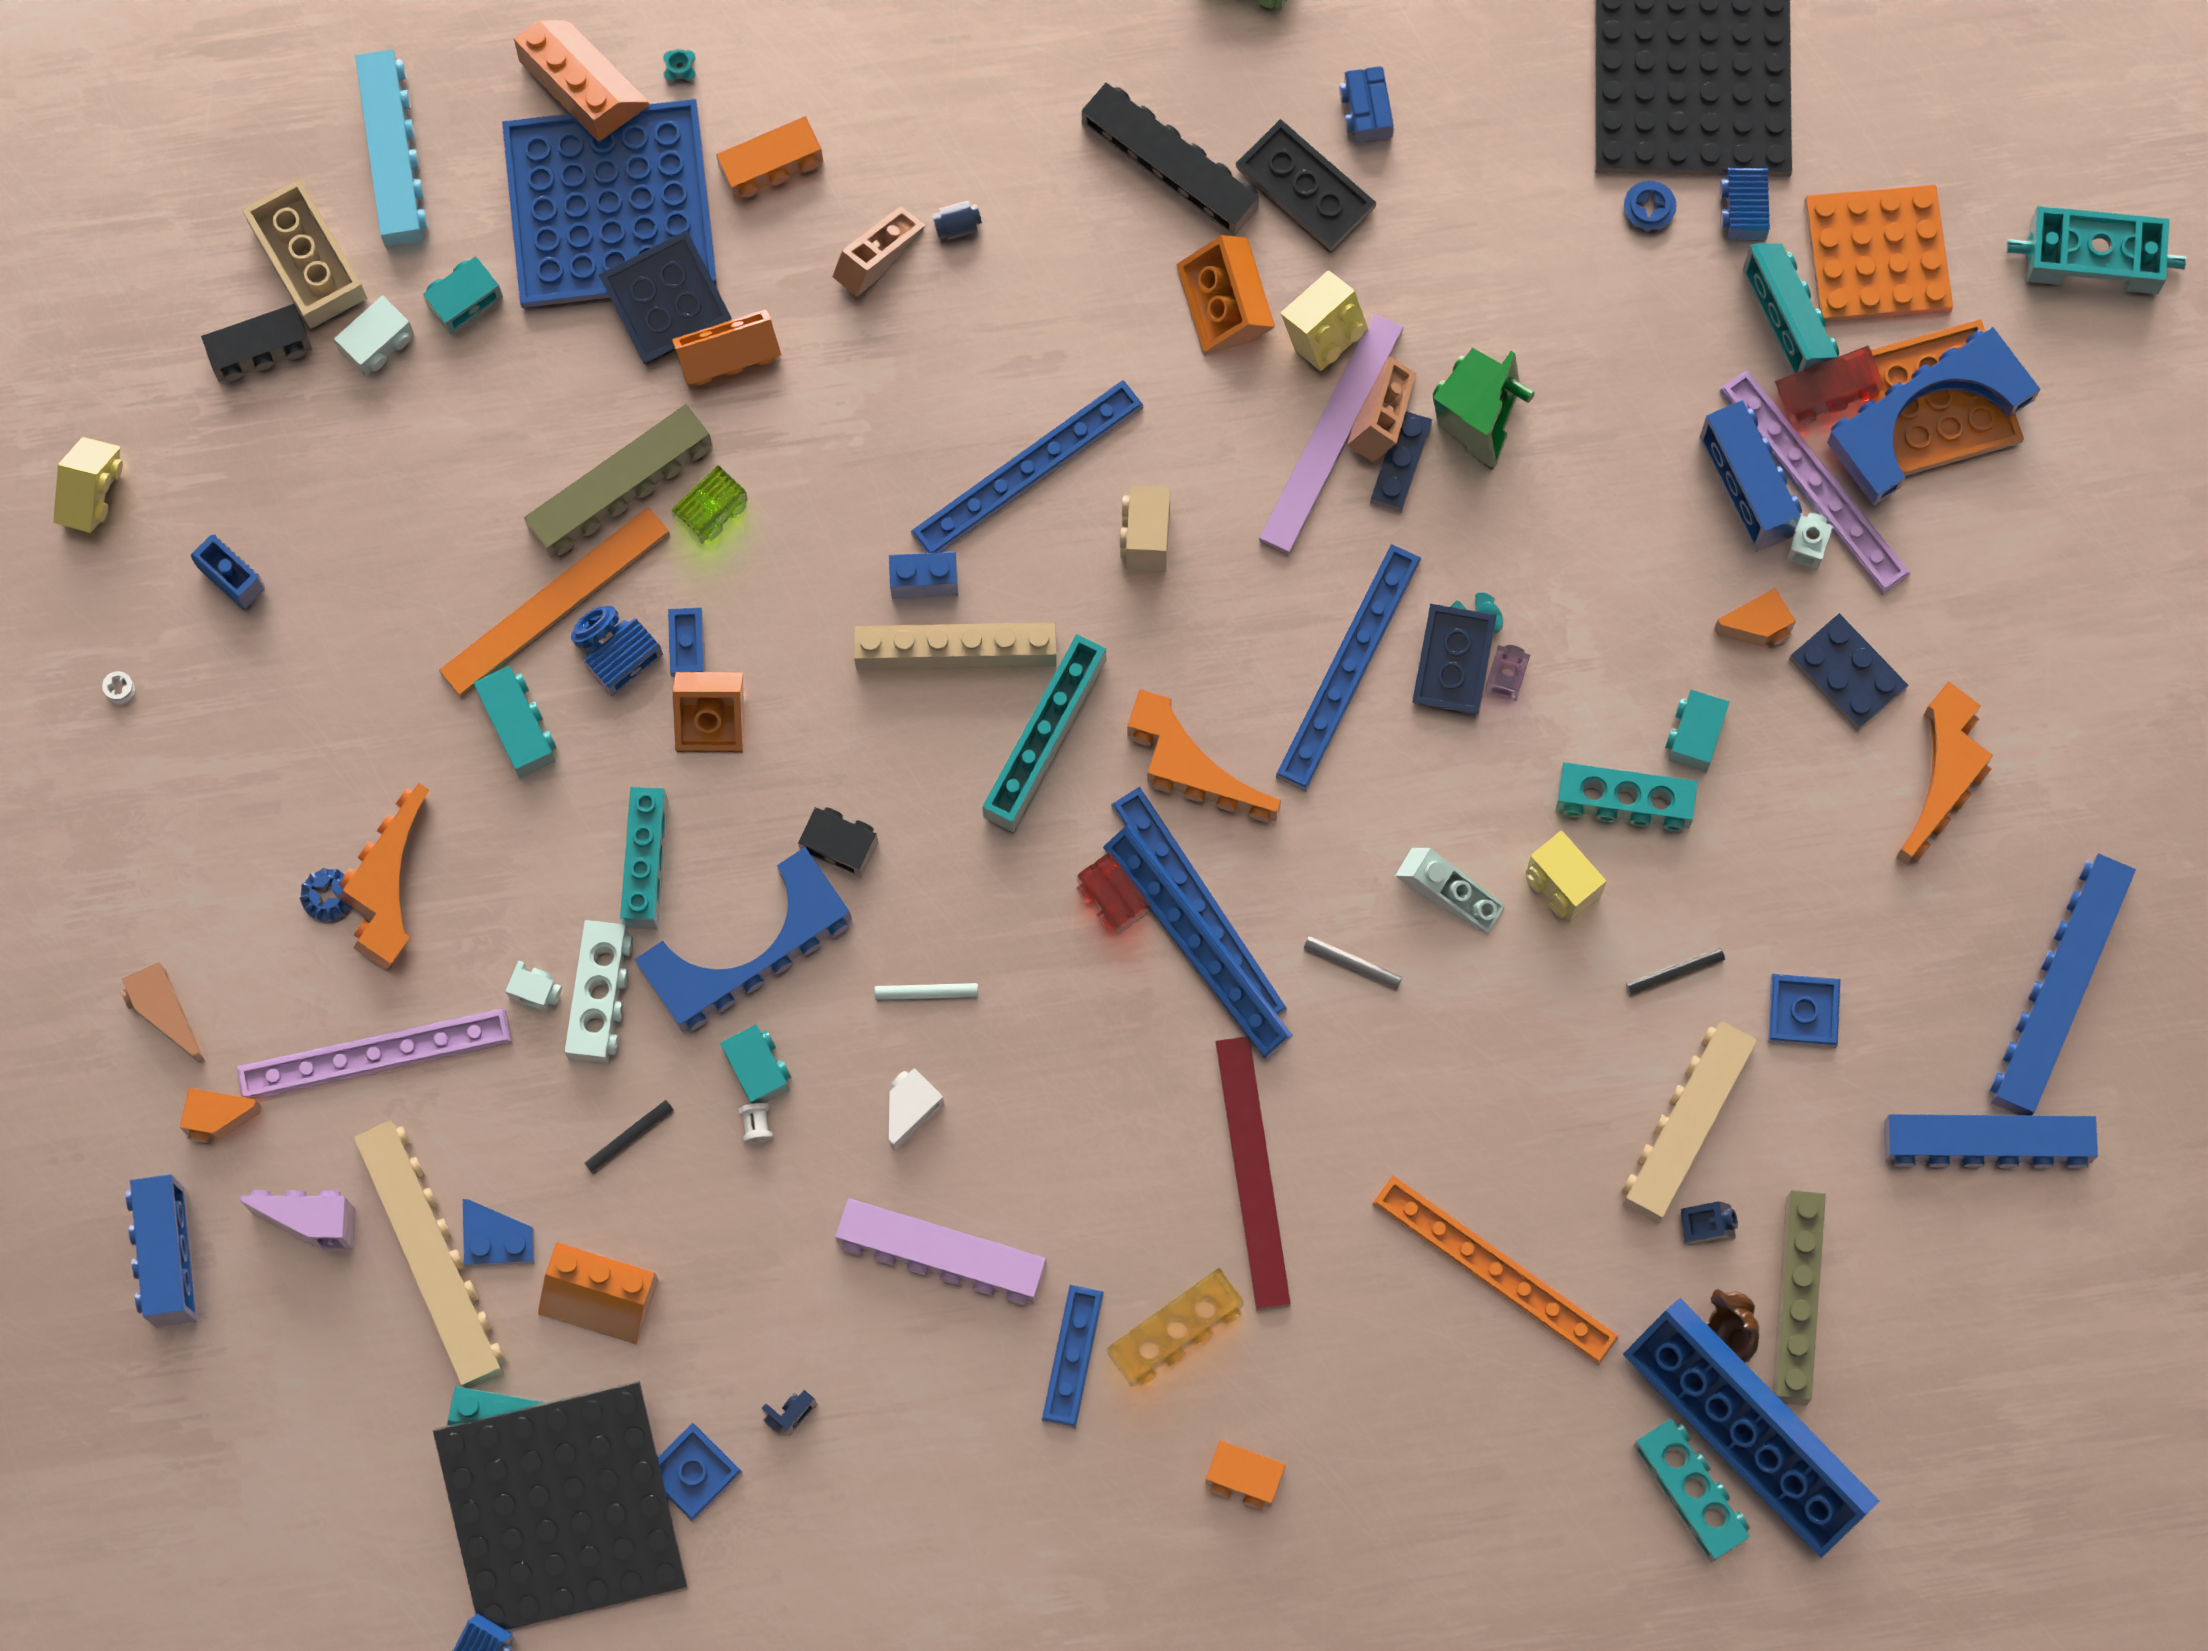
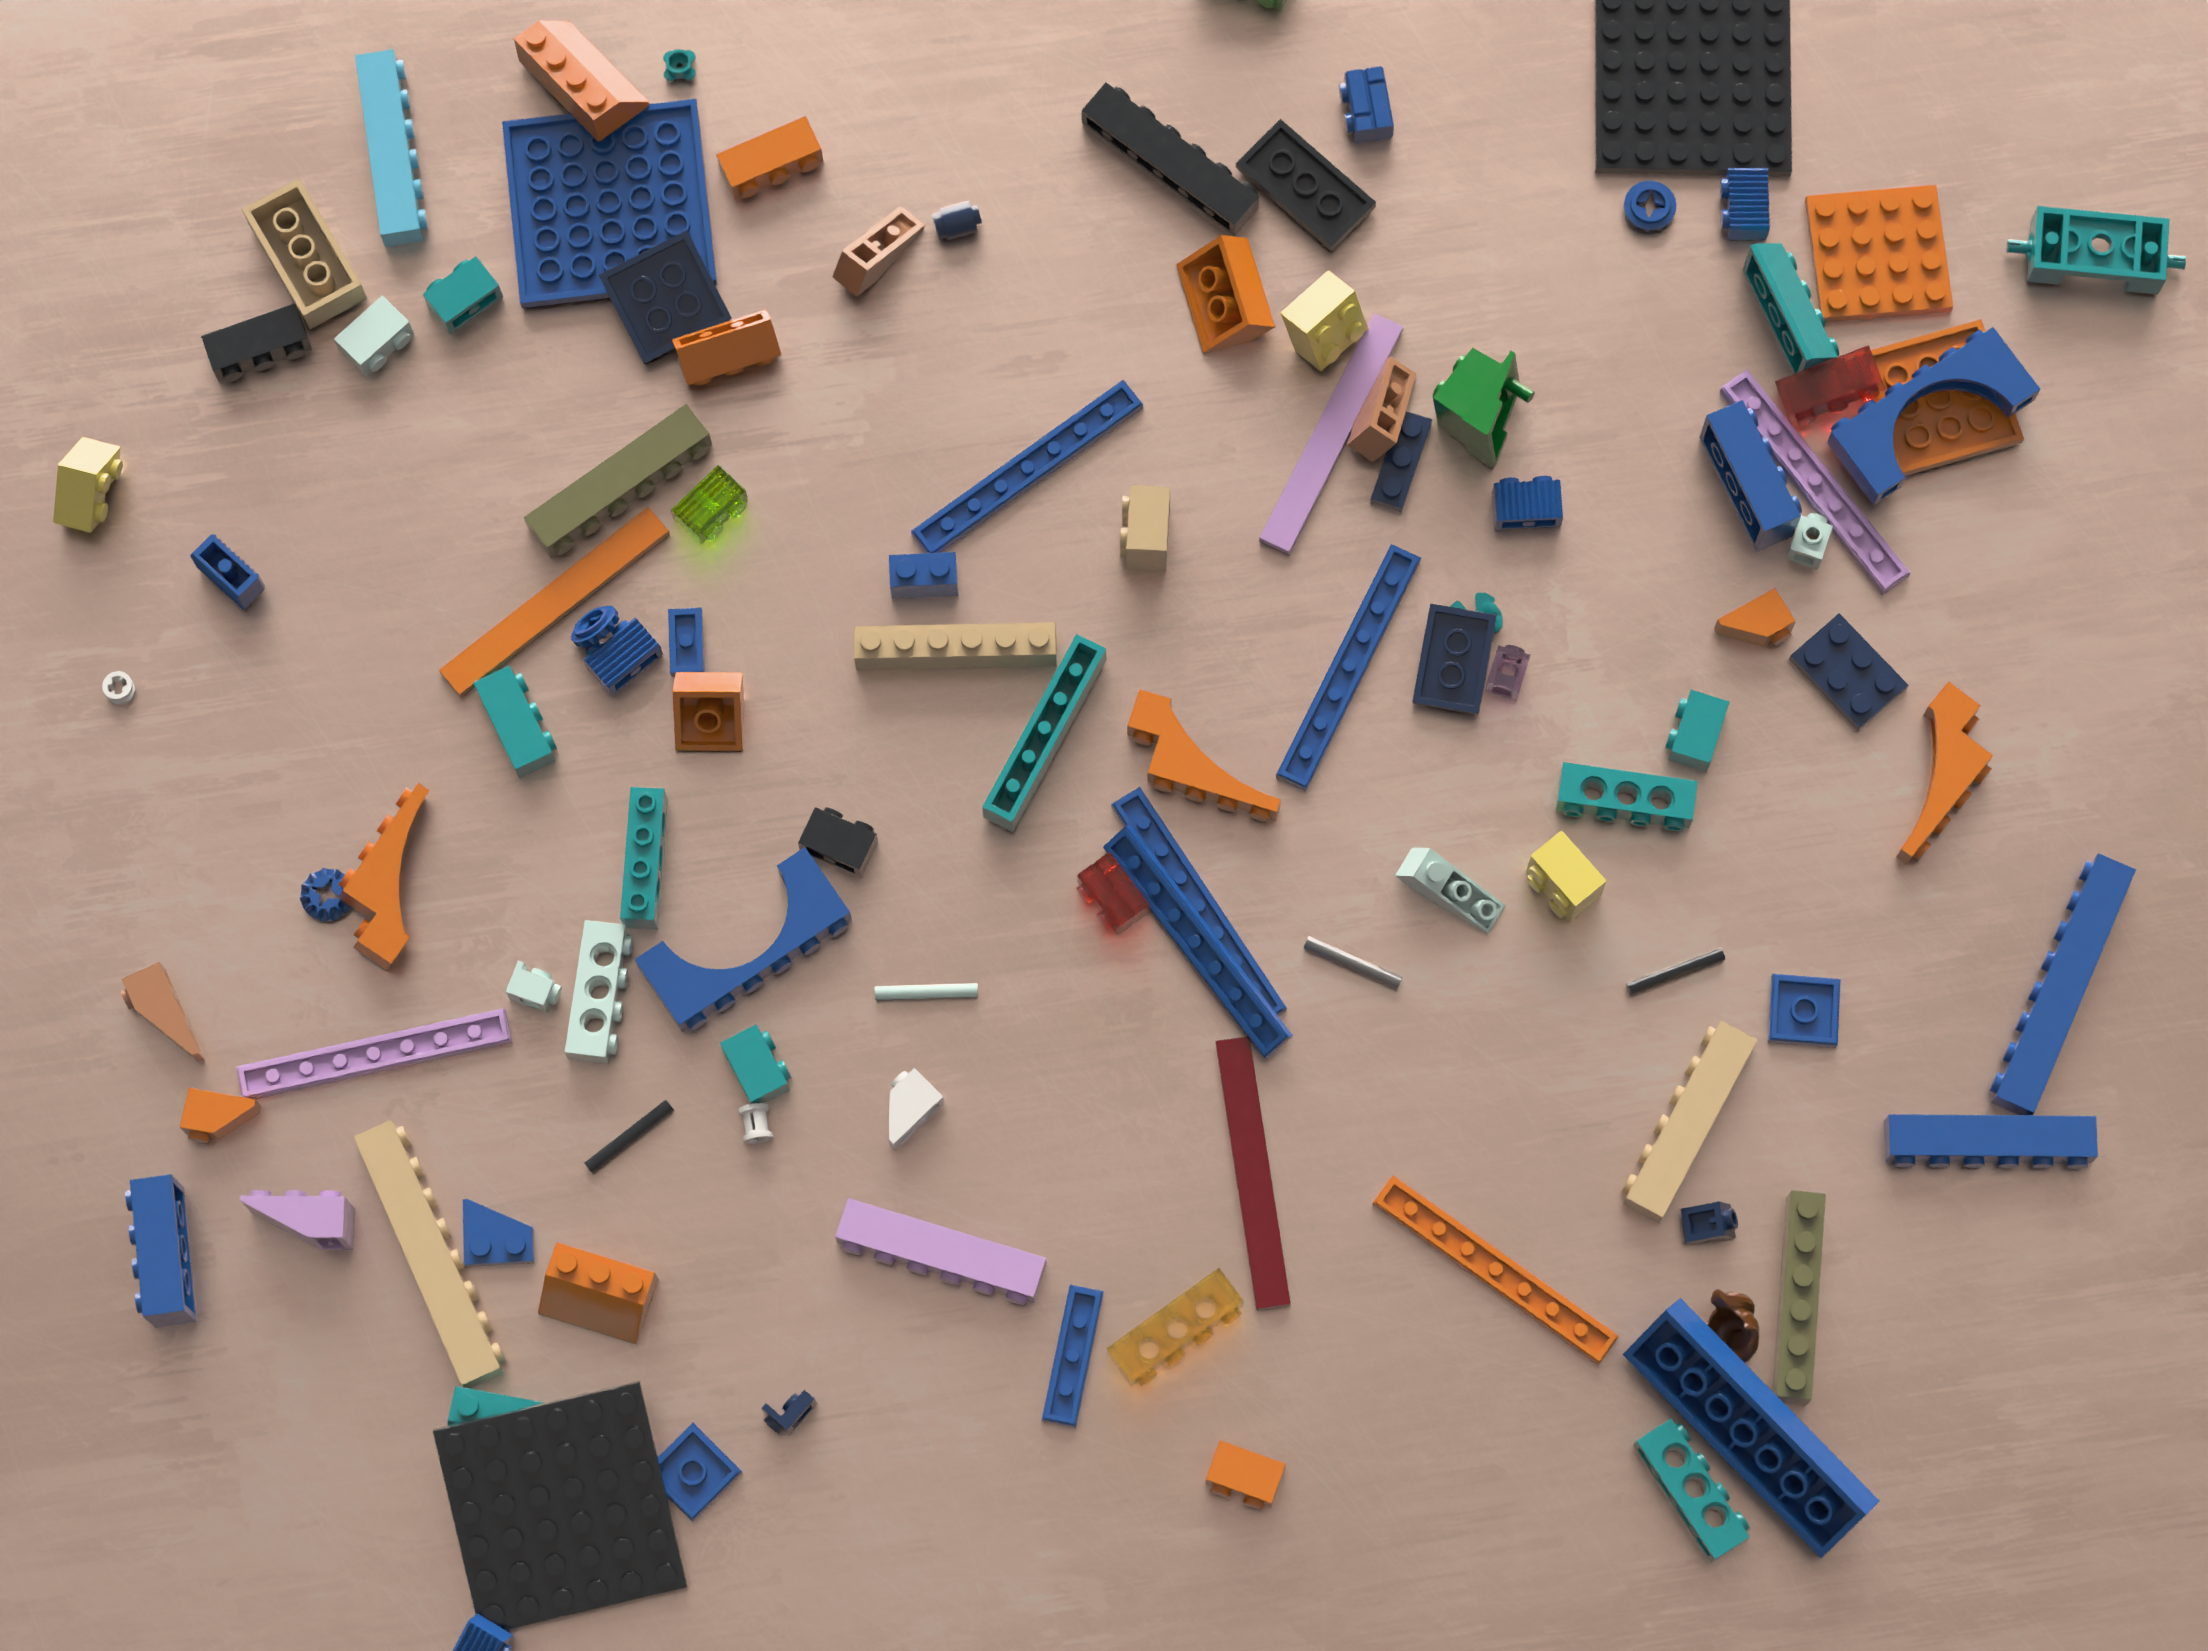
(1527, 503): none -> blue brick

